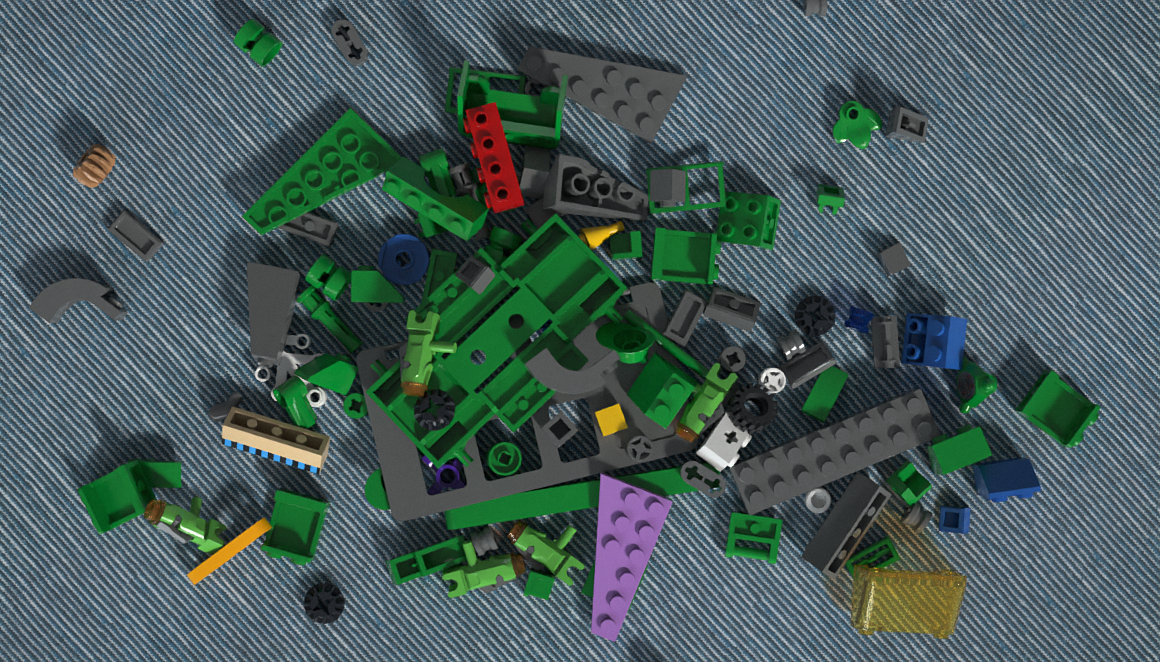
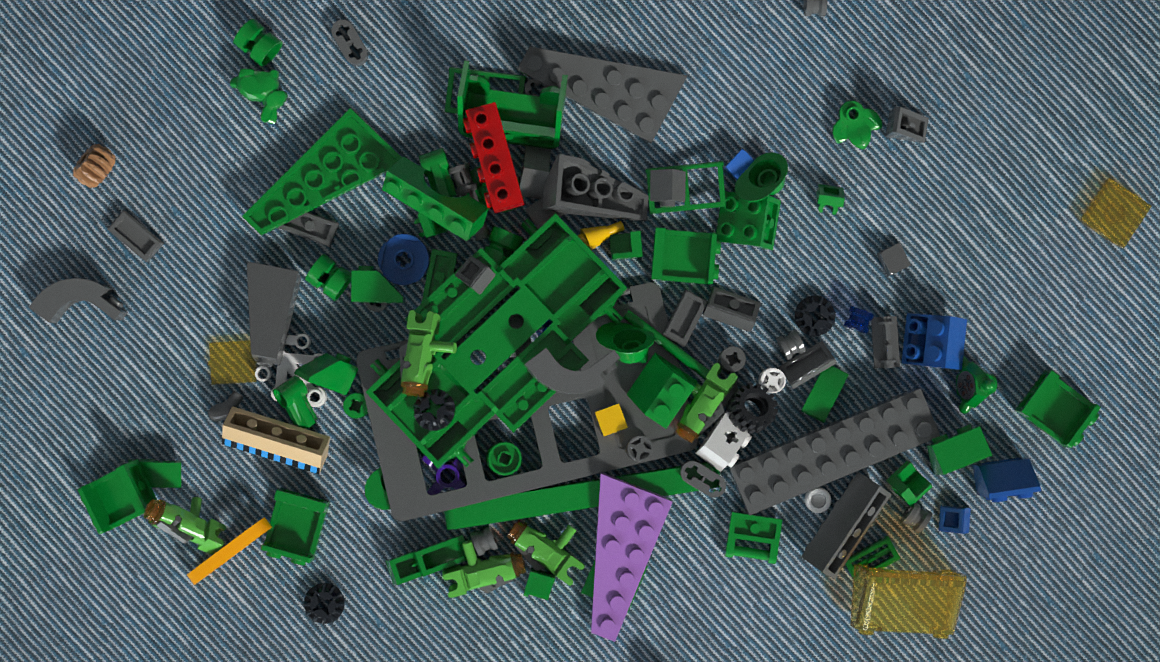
(231, 362): none -> clear yellow piece
(263, 88): none -> green animal
(321, 310): green pin -> none
(559, 429): dark grey brick -> none
(739, 164): none -> blue slope
(762, 178): none -> green piece
(1115, 213): none -> clear yellow tile

